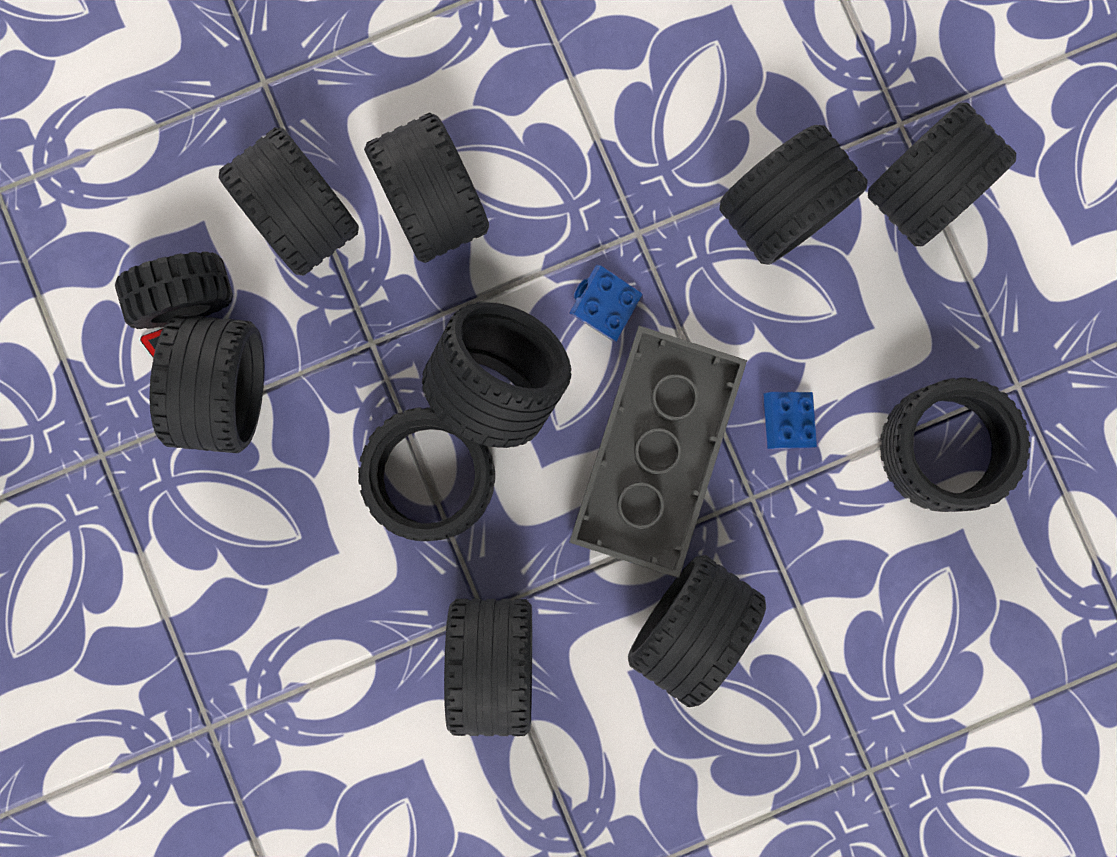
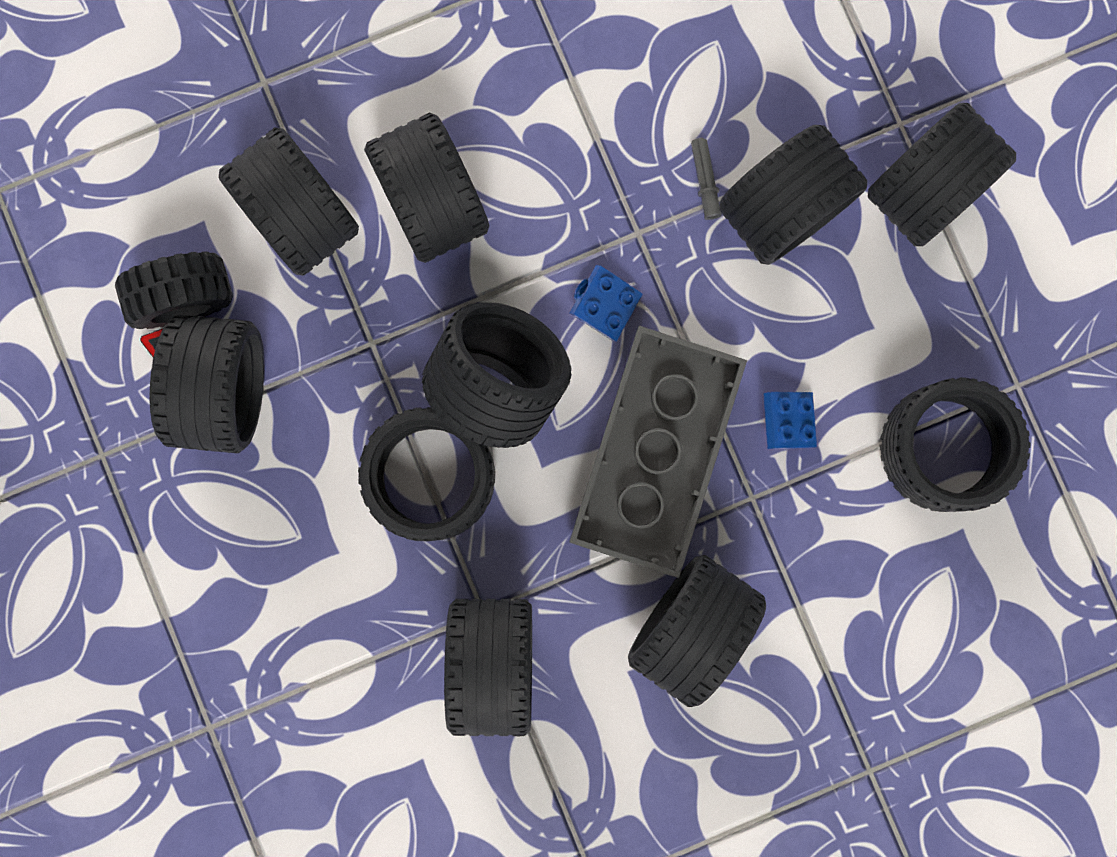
(708, 189): none -> dark grey axle

